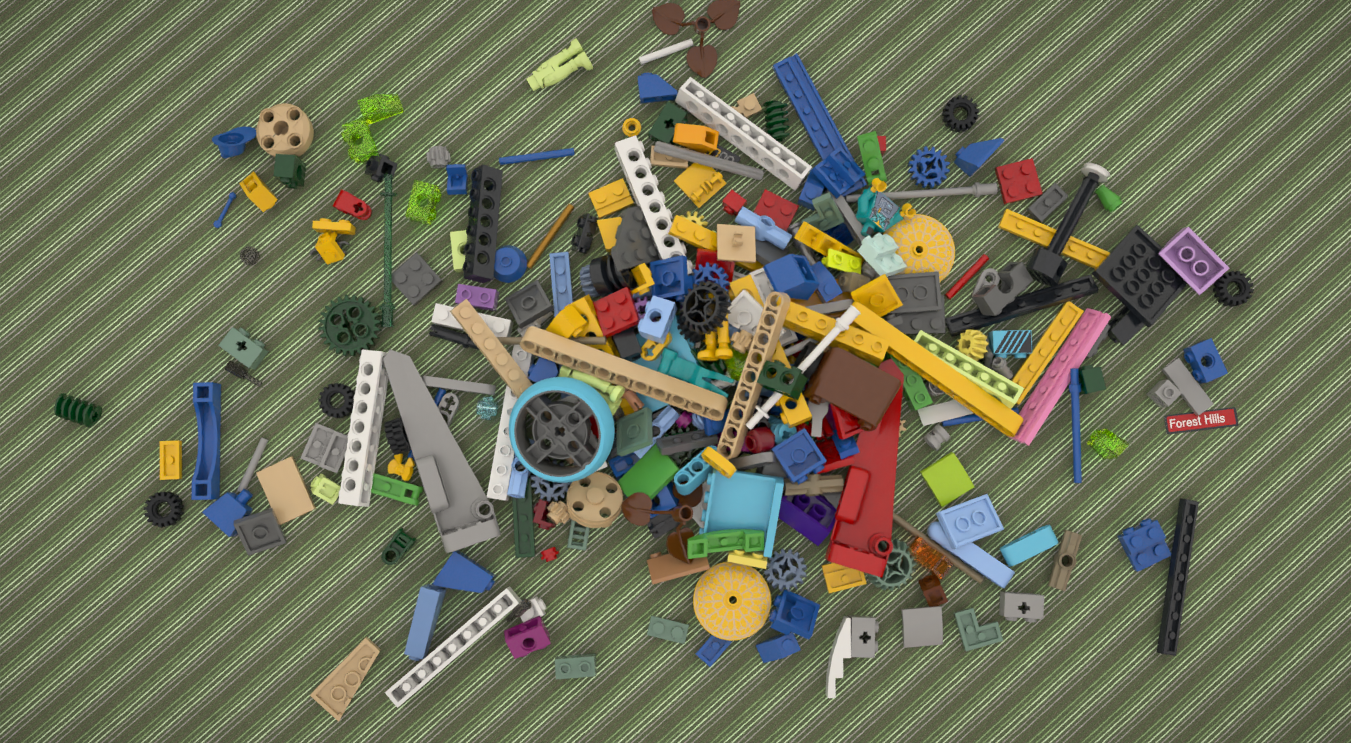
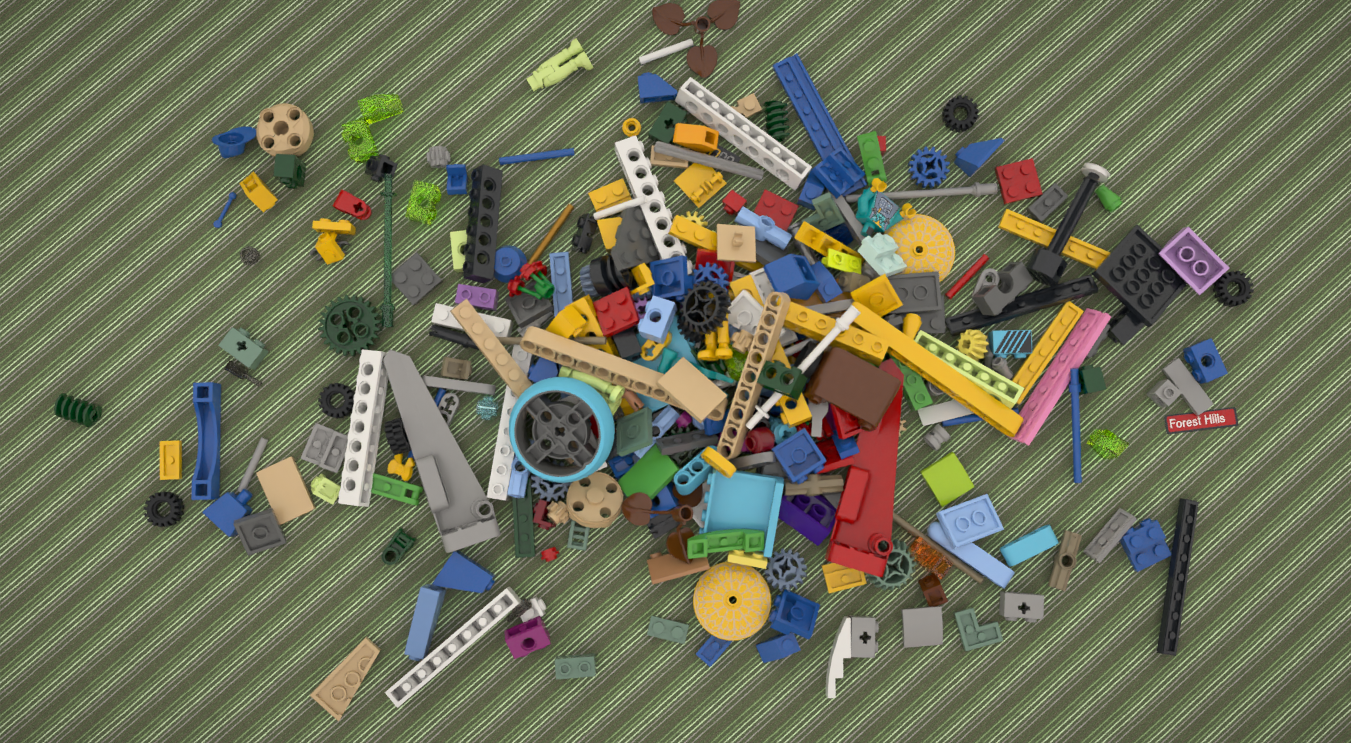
(456, 368): none -> dark tan bracket
(536, 271): none -> plant
(620, 207): none -> white bar
(691, 390): none -> tan tile
(911, 325): none -> yellow cone
(1109, 535): none -> light grey tile

